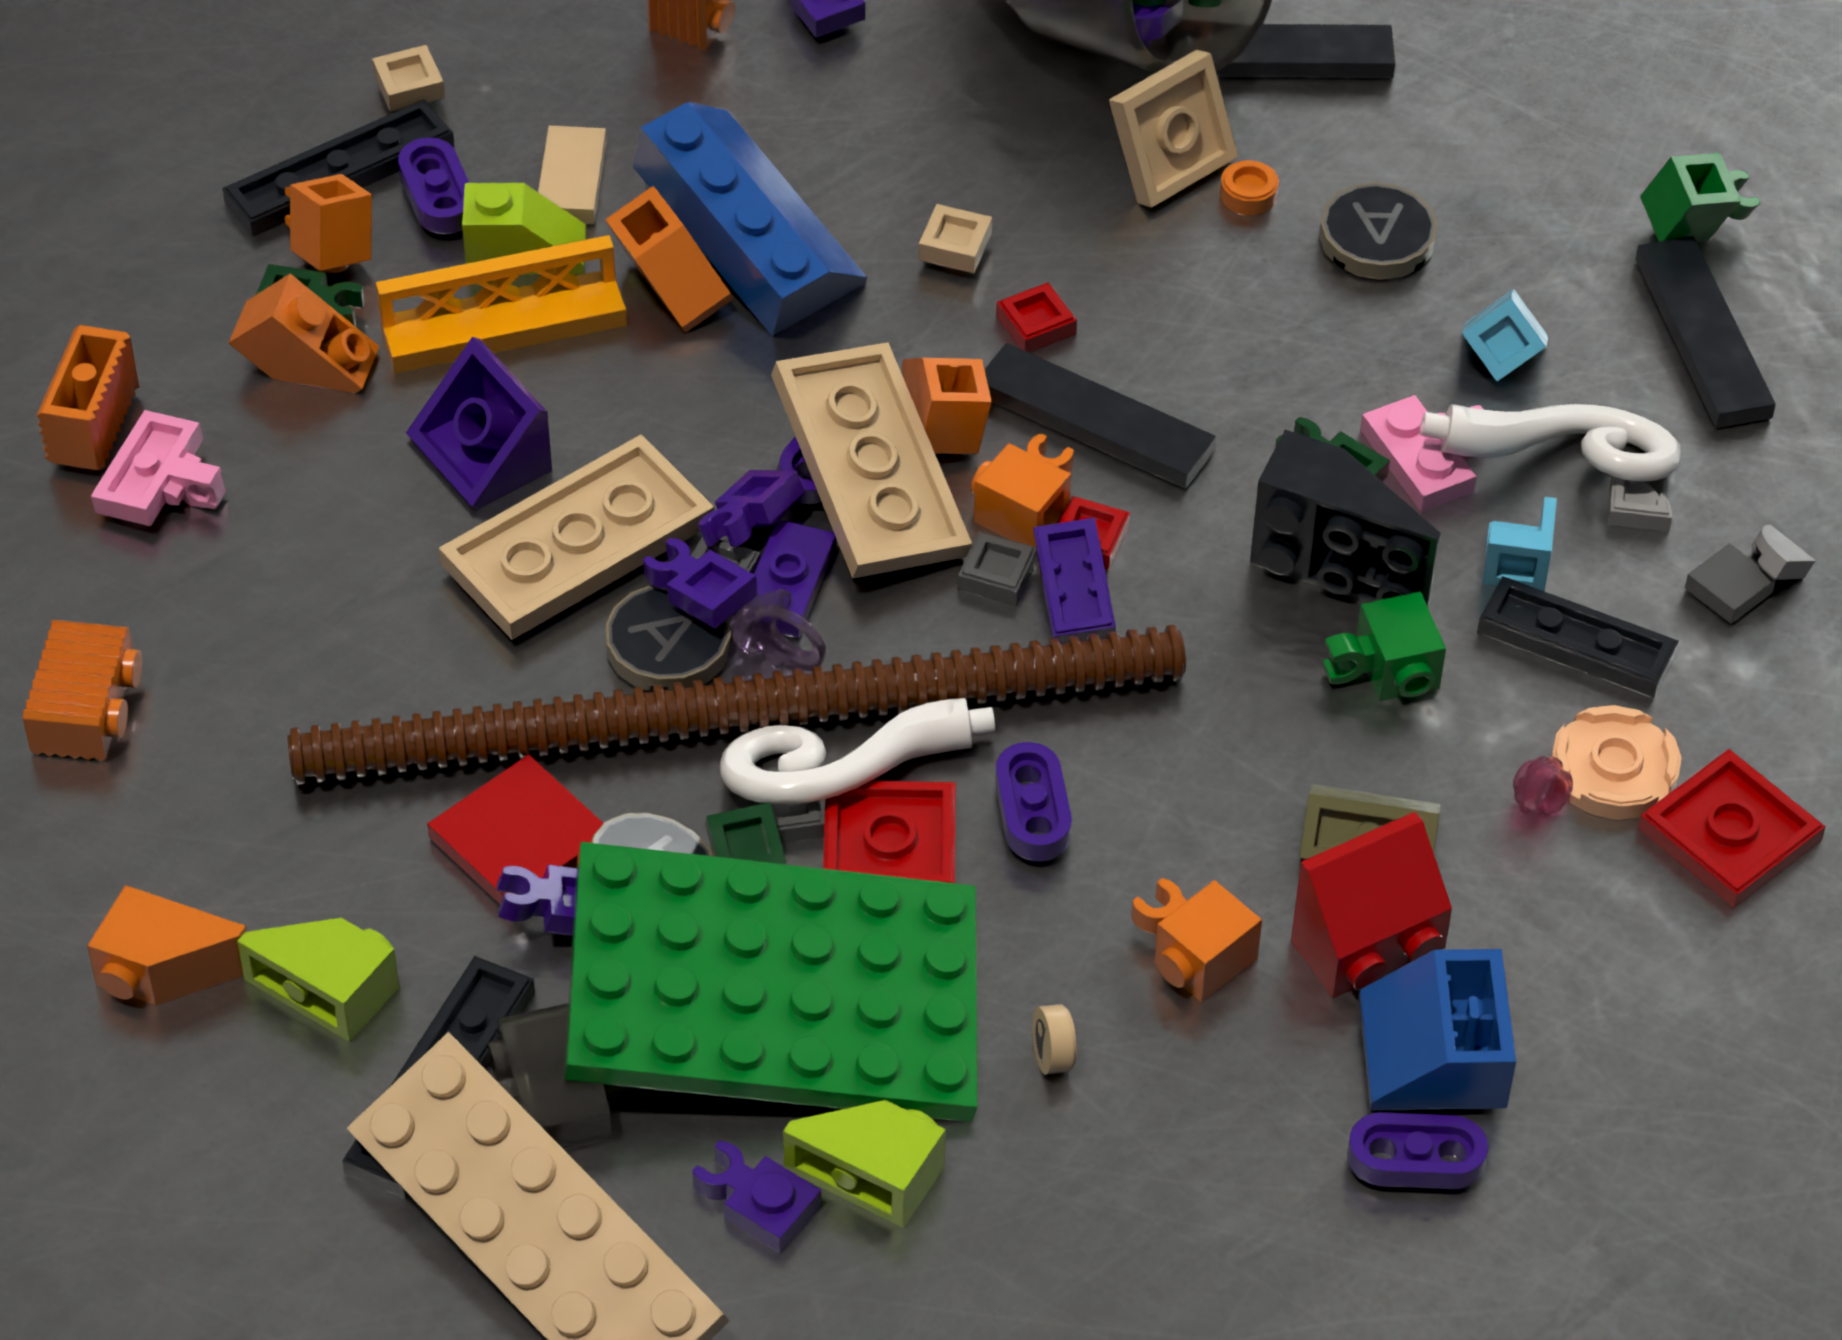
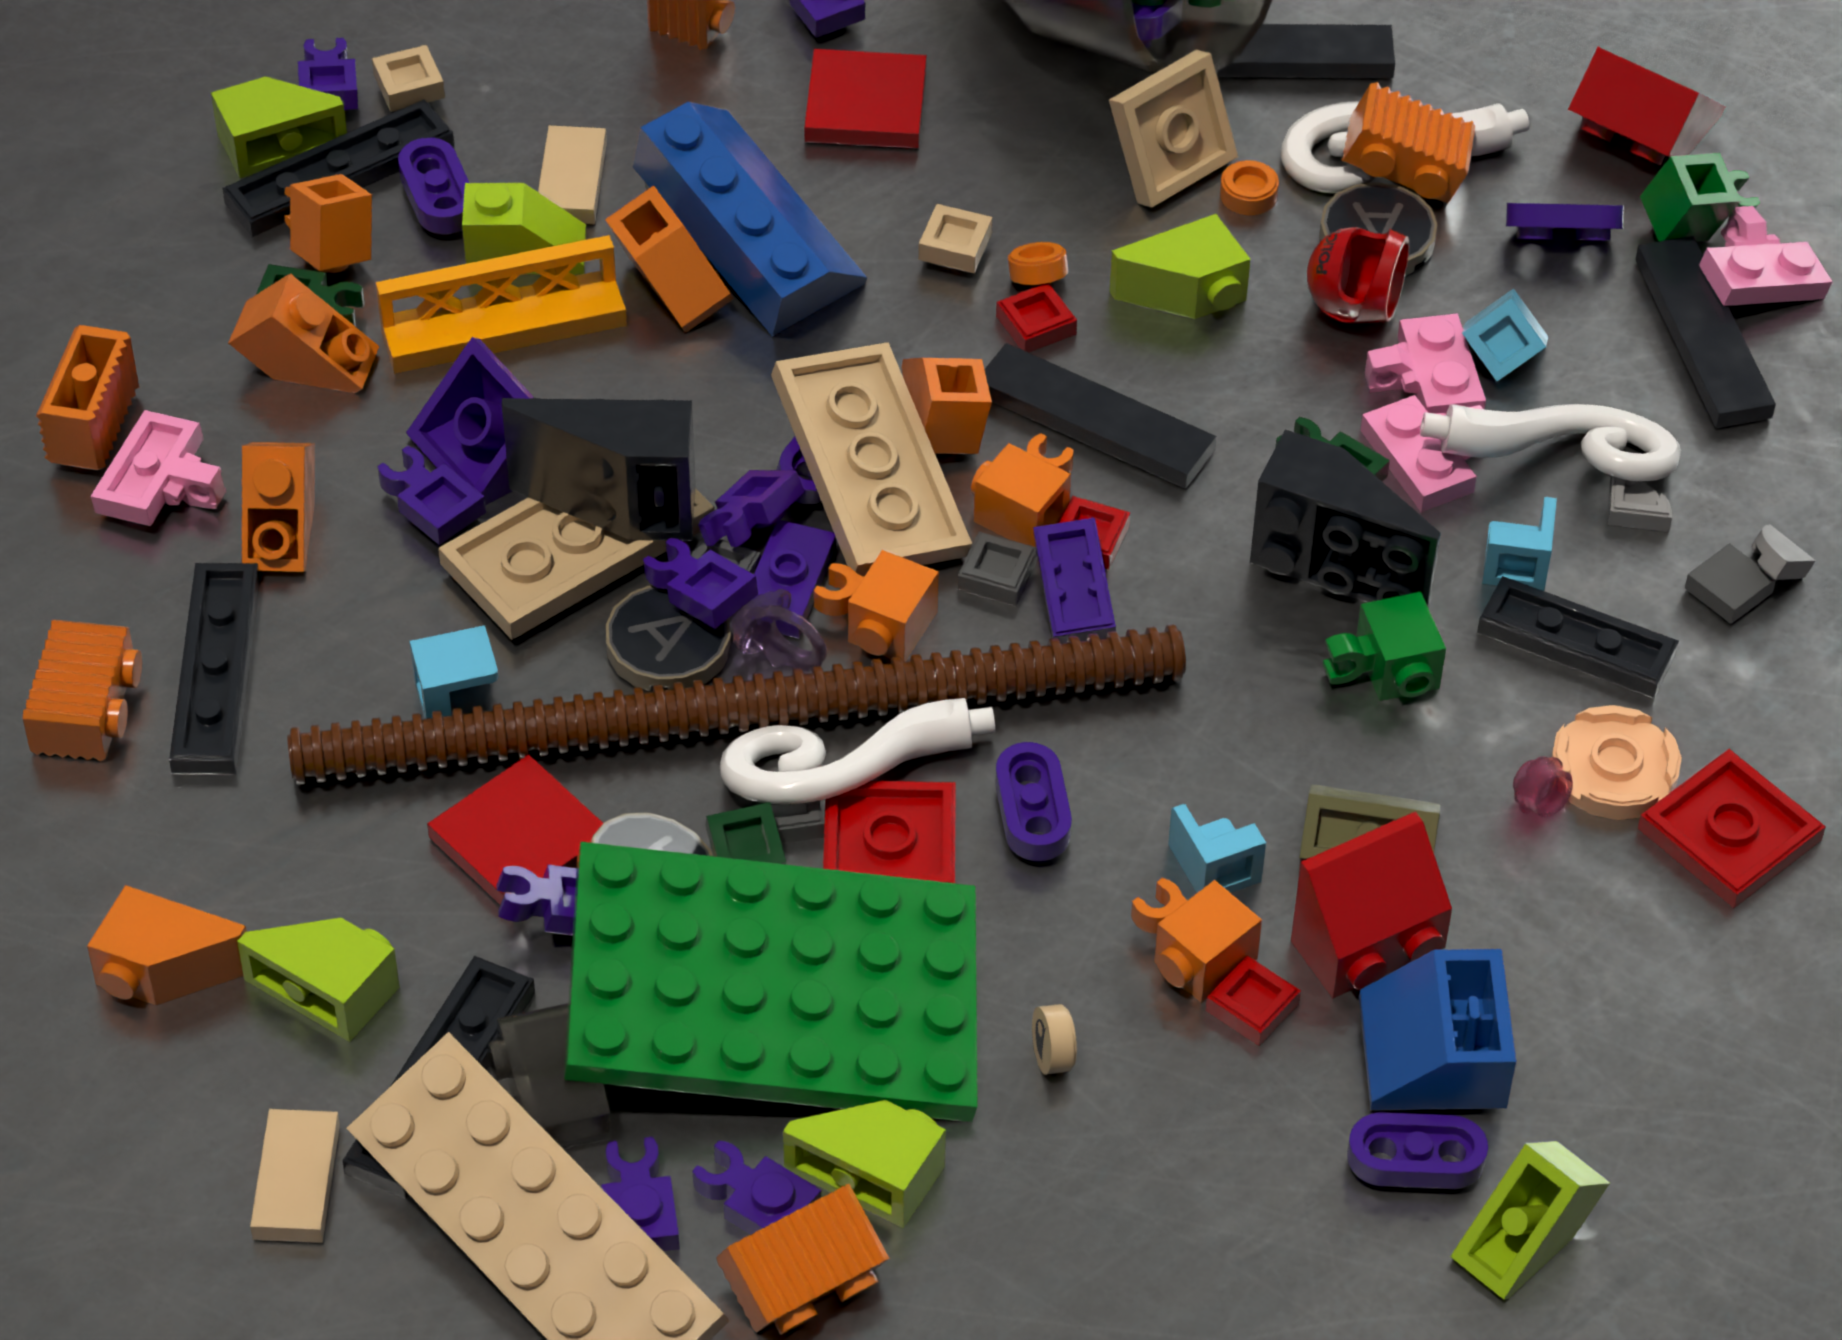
(215, 669): none -> black tile
(273, 121): none -> lime slope
(277, 504): none -> orange slope
(295, 1176): none -> tan tile
(330, 72): none -> dark purple plate
(435, 500): none -> dark purple plate
(451, 664): none -> medium azure panel
(606, 462): none -> black slope
(643, 1195): none -> dark purple plate
(803, 1260): none -> orange brick
(865, 98): none -> red tile
(886, 606): none -> orange brick
(1038, 263): none -> orange tile
(1183, 270): none -> lime slope
(1216, 851): none -> medium azure panel
(1253, 1000): none -> red tile
(1358, 274): none -> red helmet
(1409, 143): none -> orange brick
(1430, 362): none -> bright pink hinge
(1492, 133): none -> white plant
(1529, 1216): none -> lime slope
(1590, 221): none -> dark purple plate
(1642, 106): none -> red slope
(1759, 267): none -> bright pink hinge

